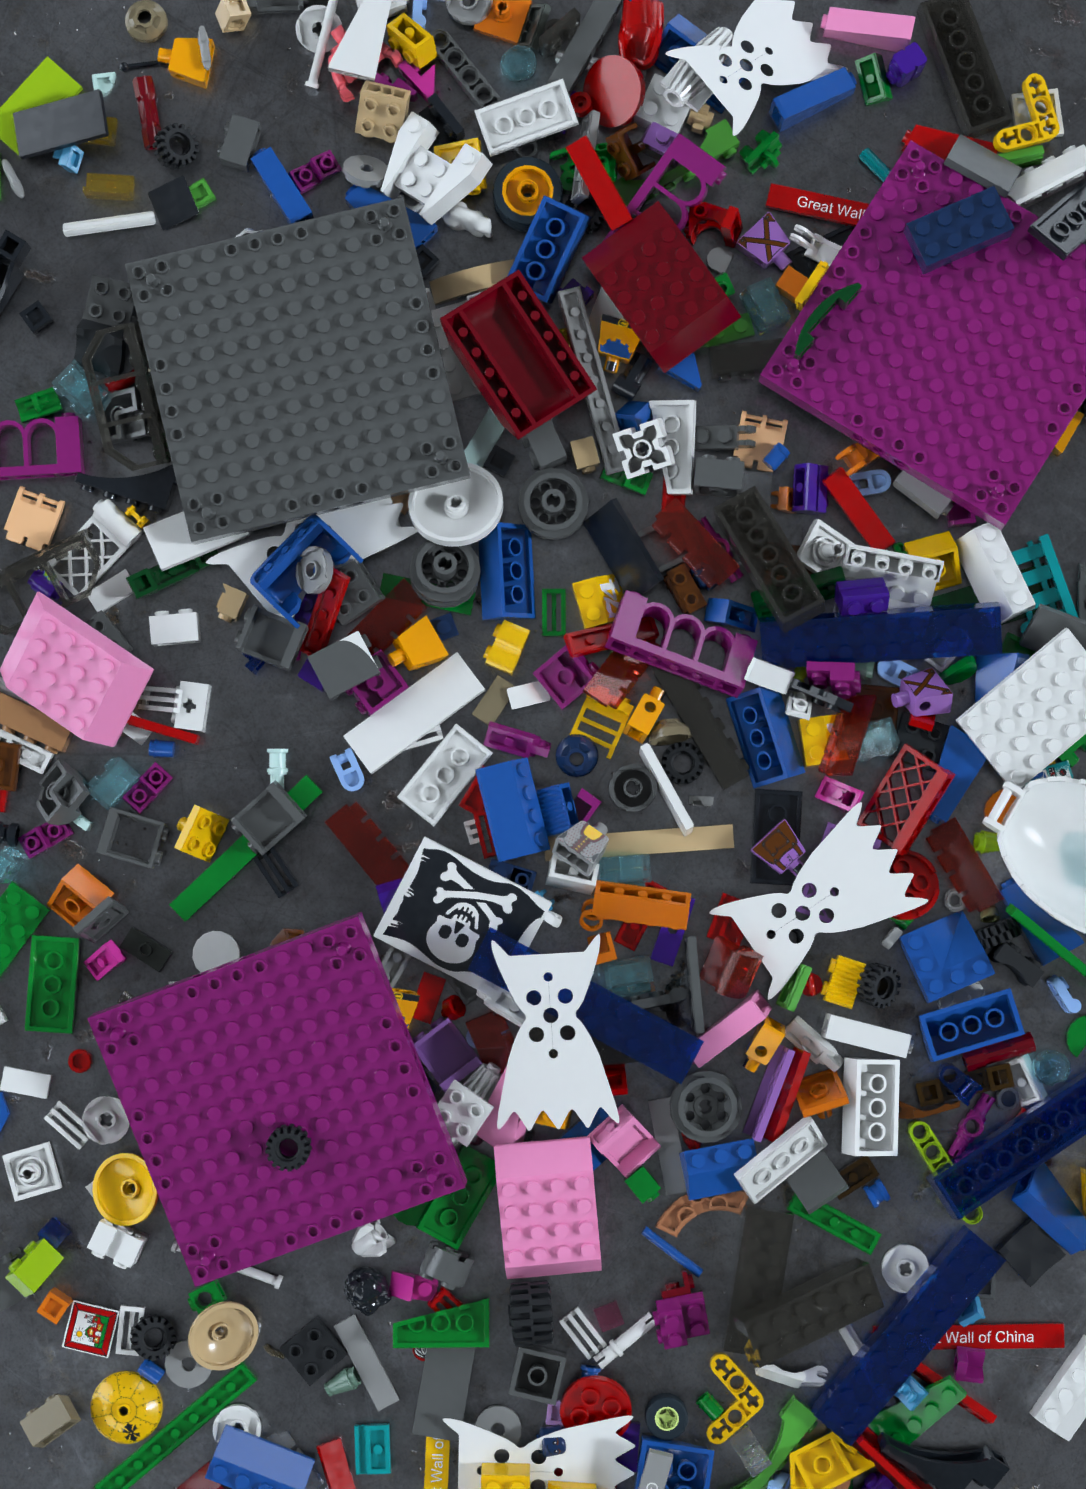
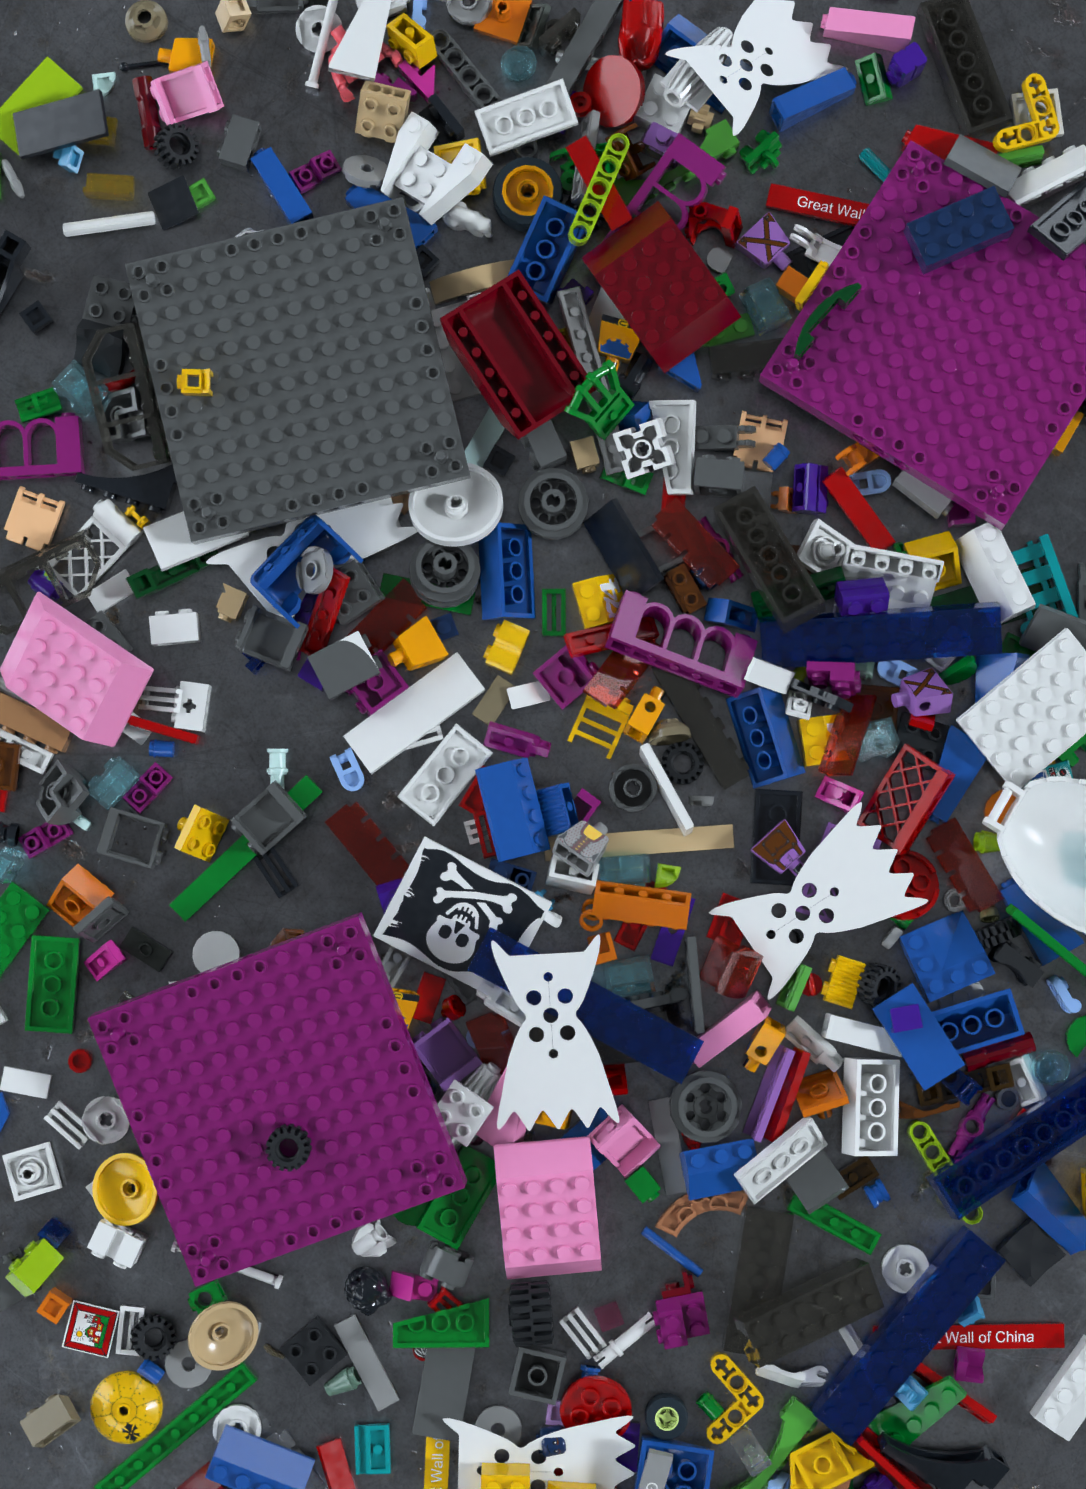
(186, 93): none -> bright pink panel
(204, 382): none -> yellow window
(580, 744): dark blue piece -> none
(599, 178): none -> lime beam
(610, 409): none -> green plate
(666, 875): none -> lime tile
(905, 1018): none -> dark purple panel
(923, 1049): none -> blue tile

